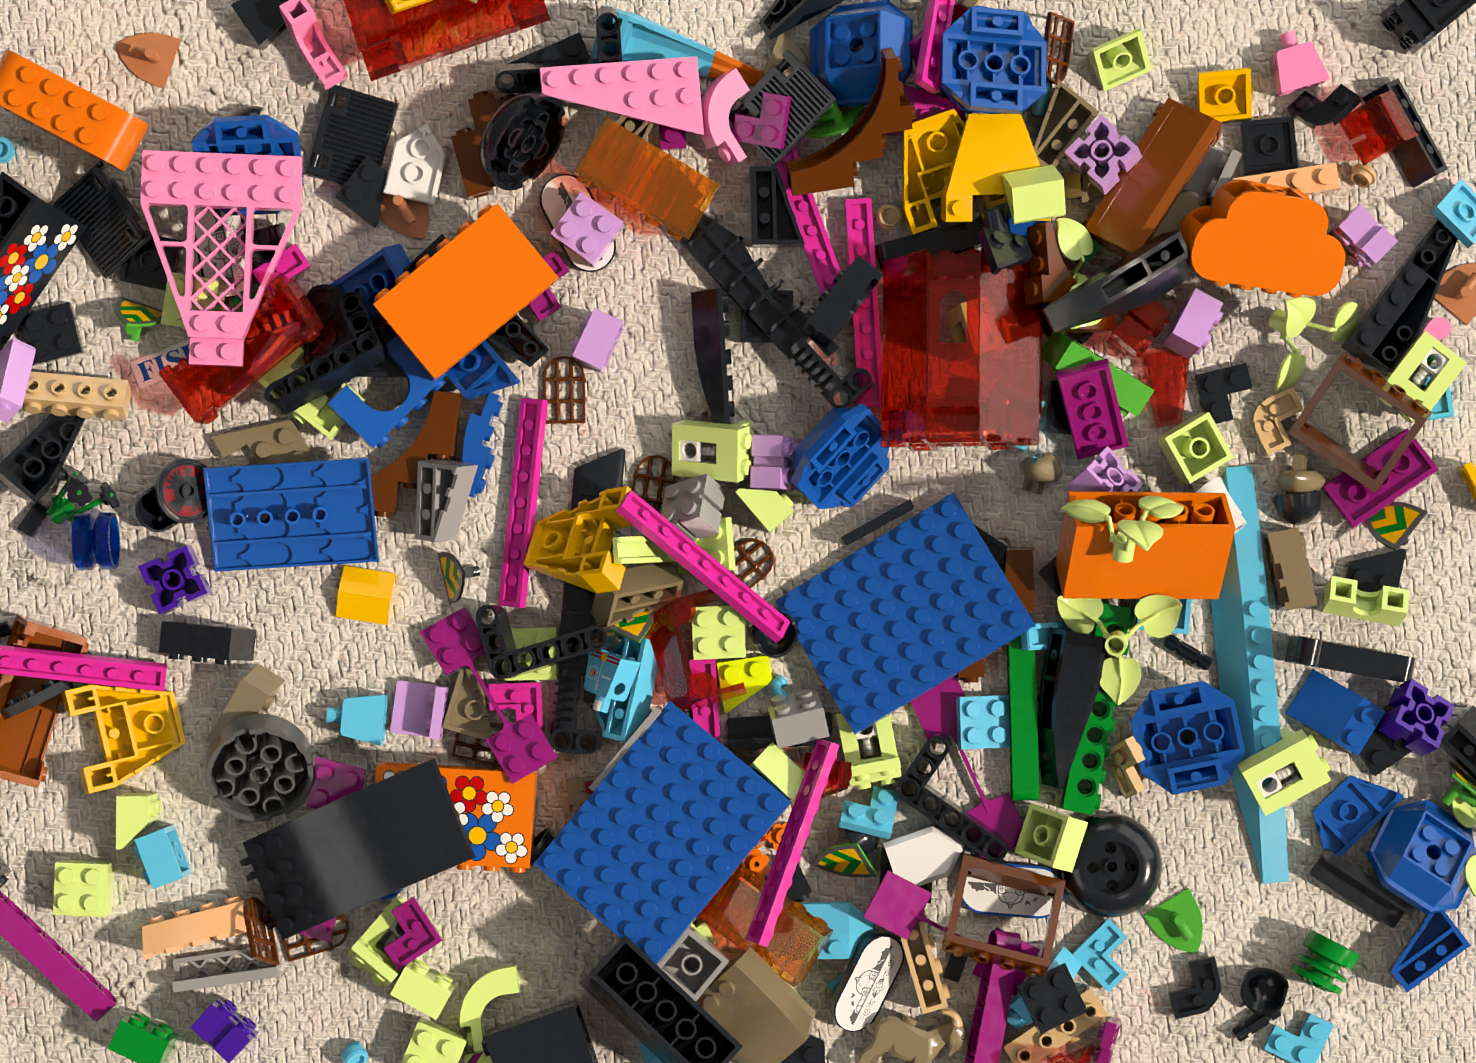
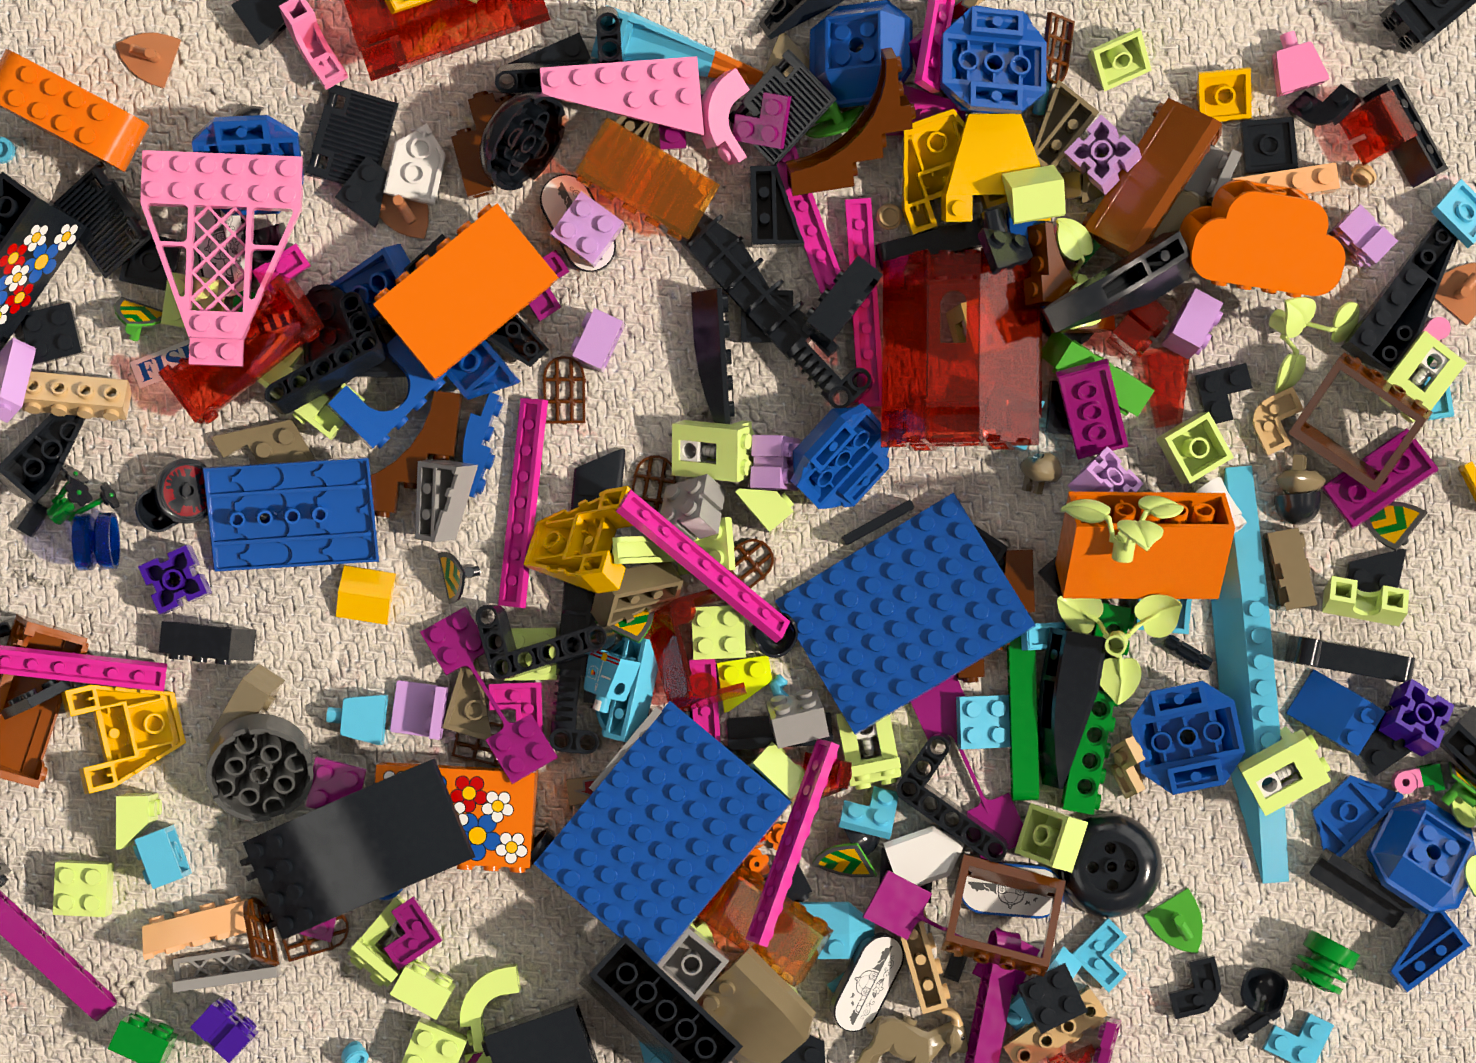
(1409, 779): none -> leg

